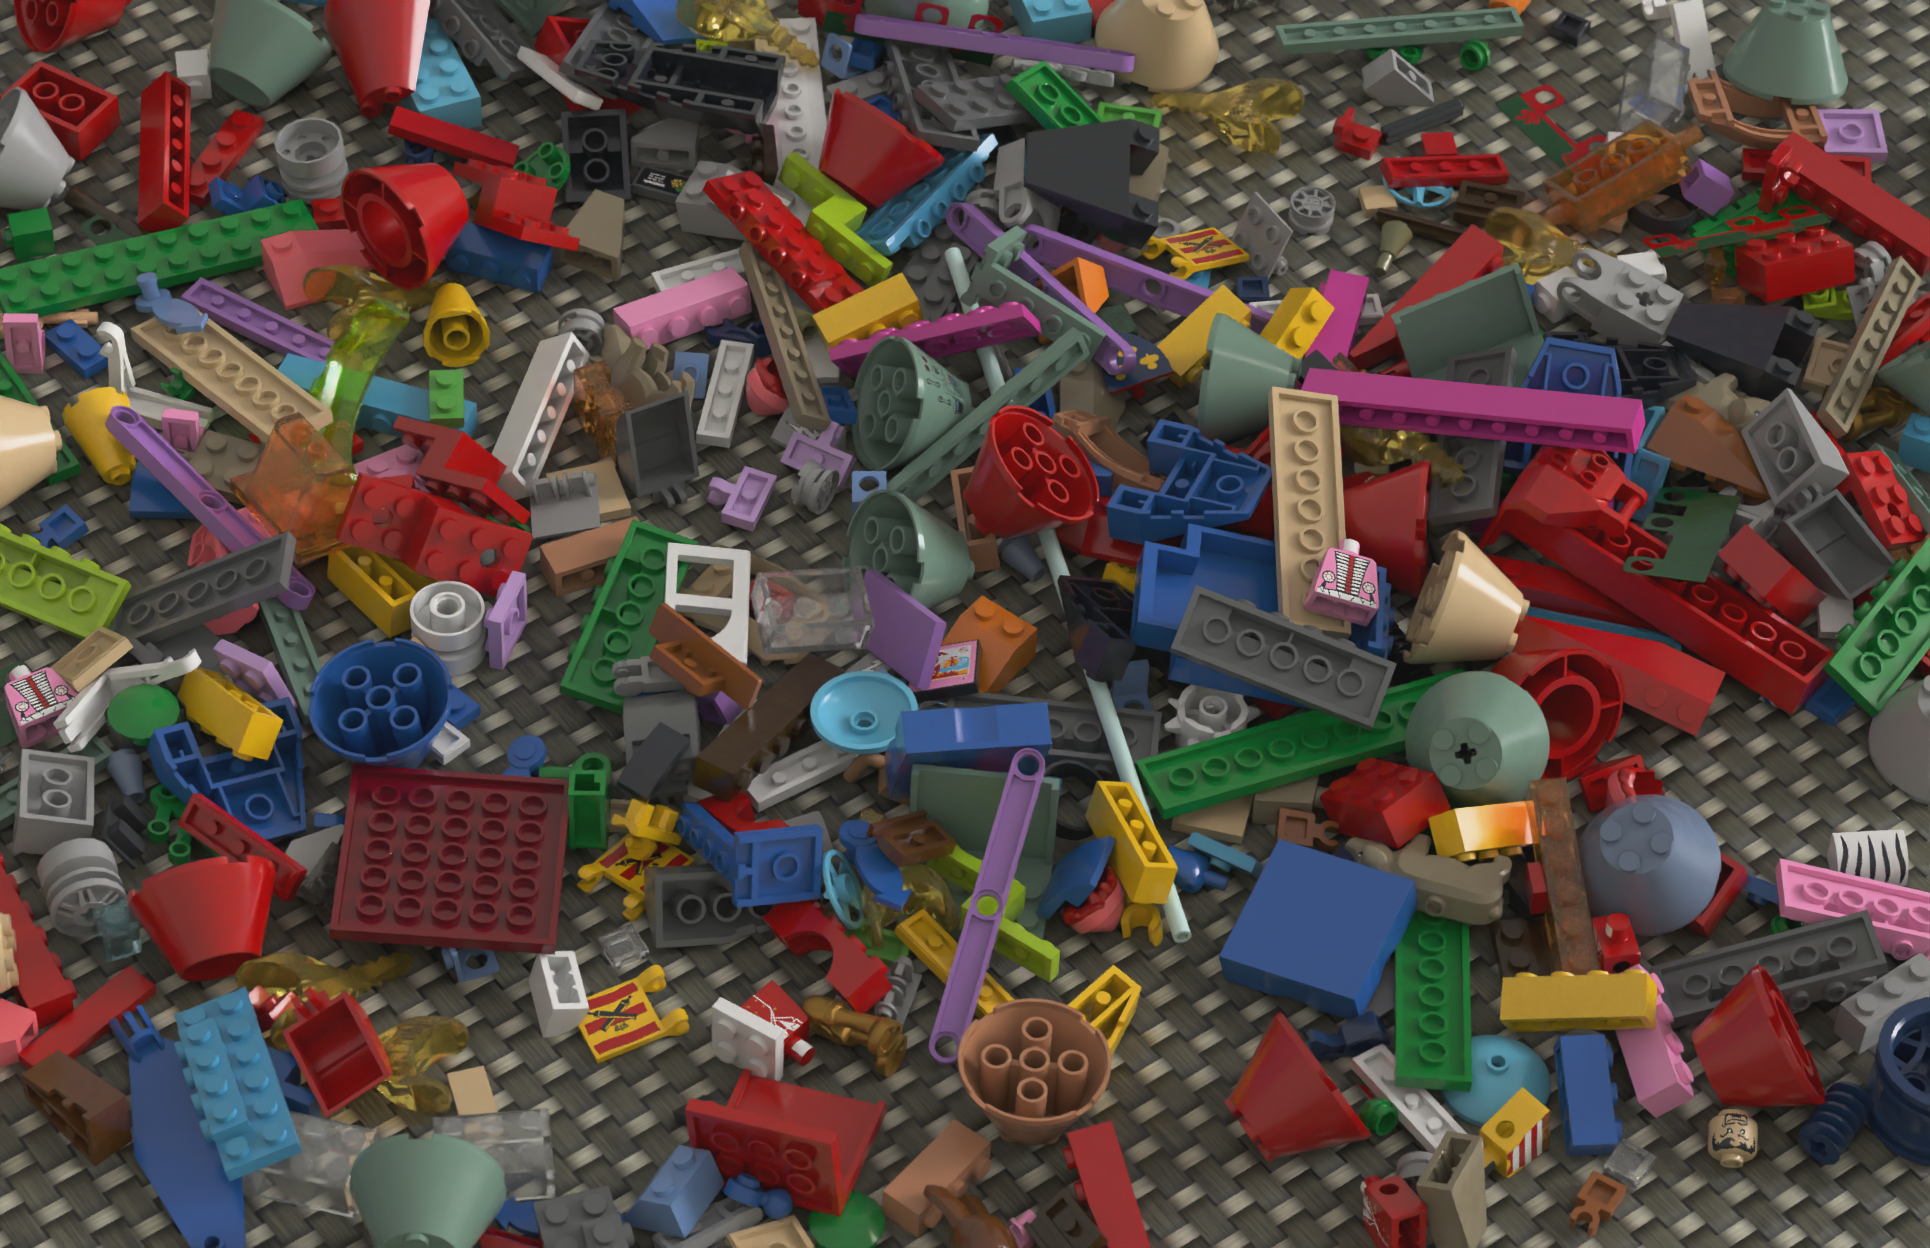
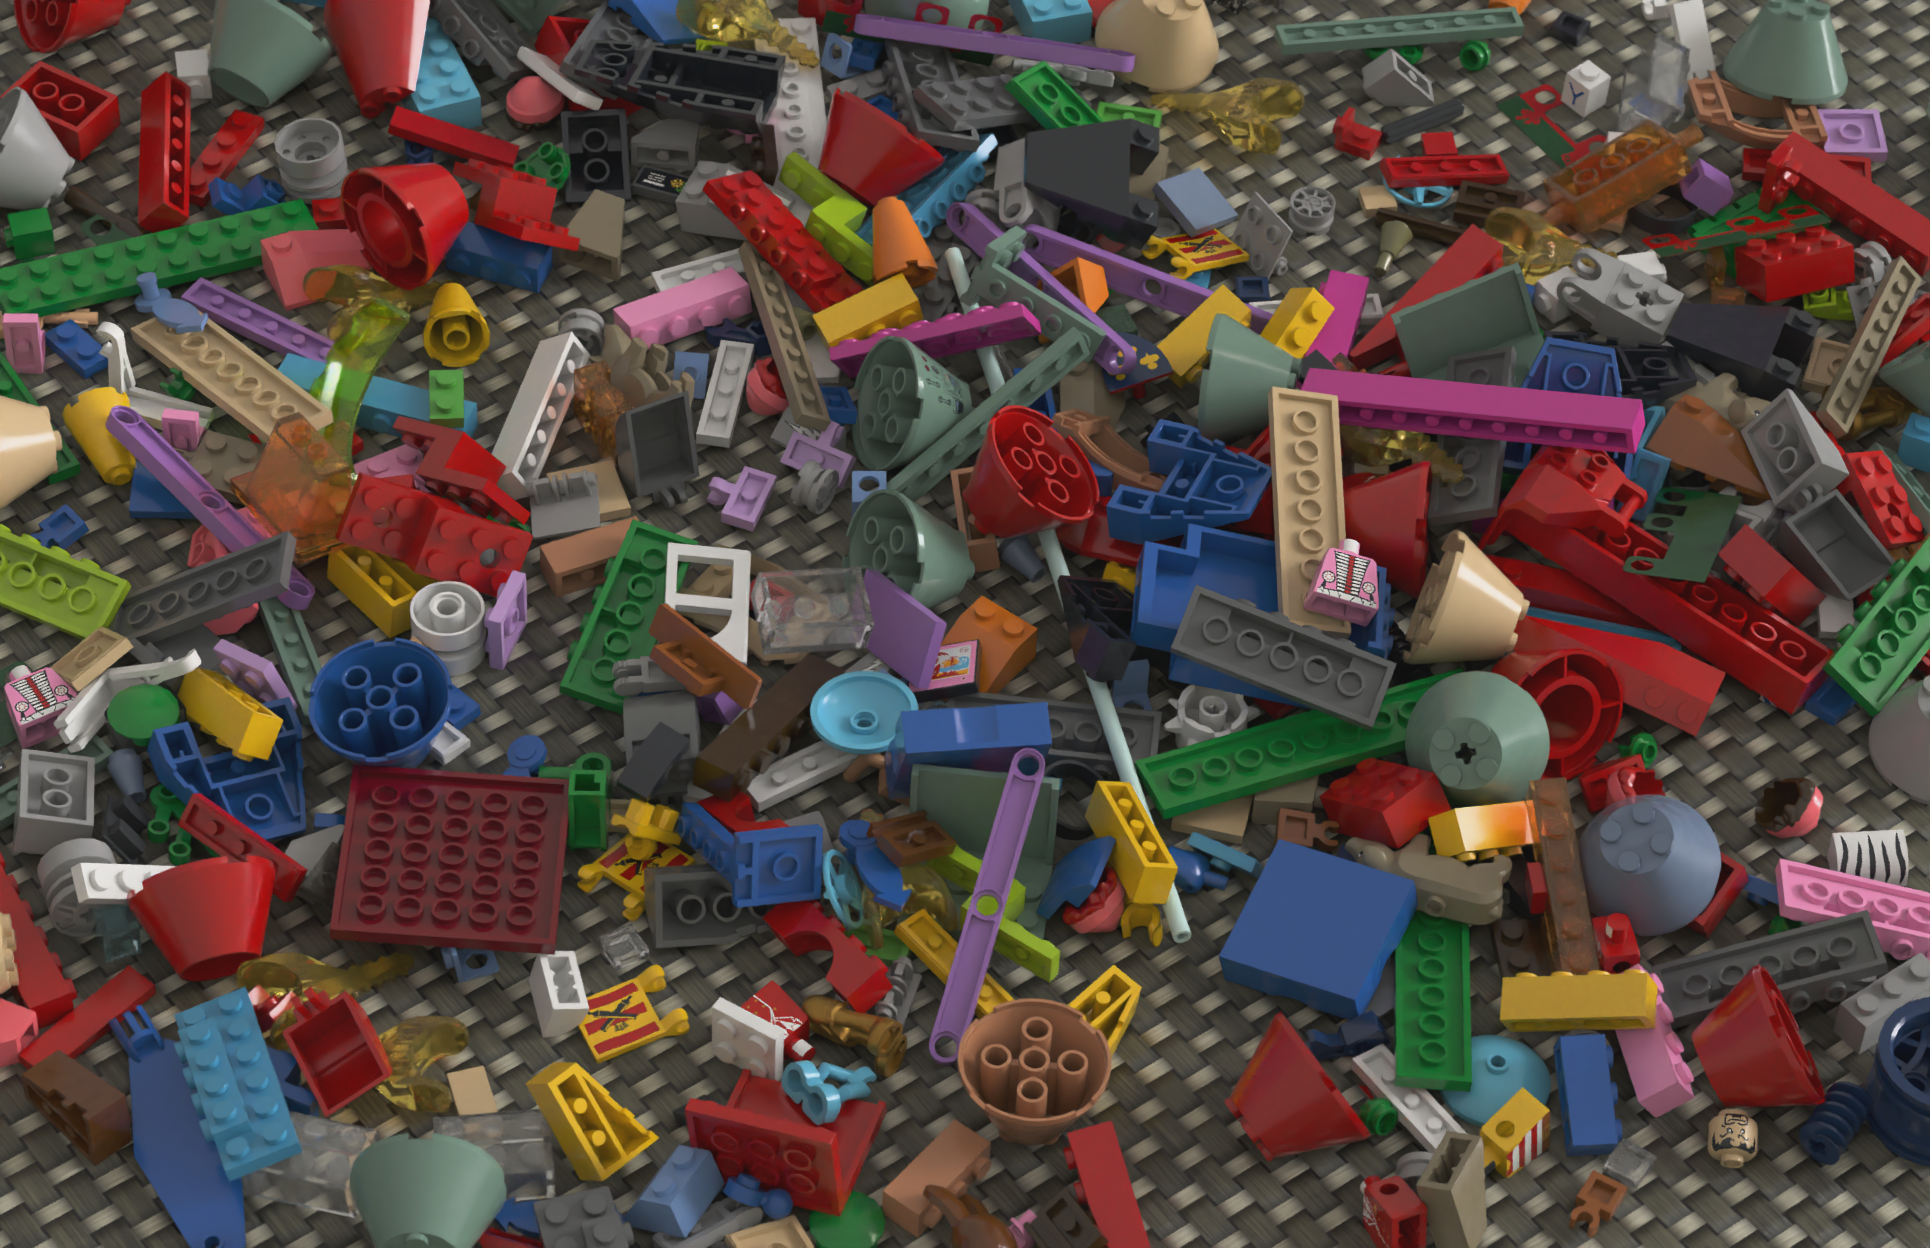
(110, 882): none -> white plate
(533, 103): none -> coral hair
(587, 1121): none -> yellow wedge
(820, 1100): none -> medium azure piece
(899, 245): none -> orange cone
(1195, 202): none -> sand blue tile
(1585, 88): none -> white brick
(1640, 744): none -> green plate
(1789, 808): none -> dark brown hair

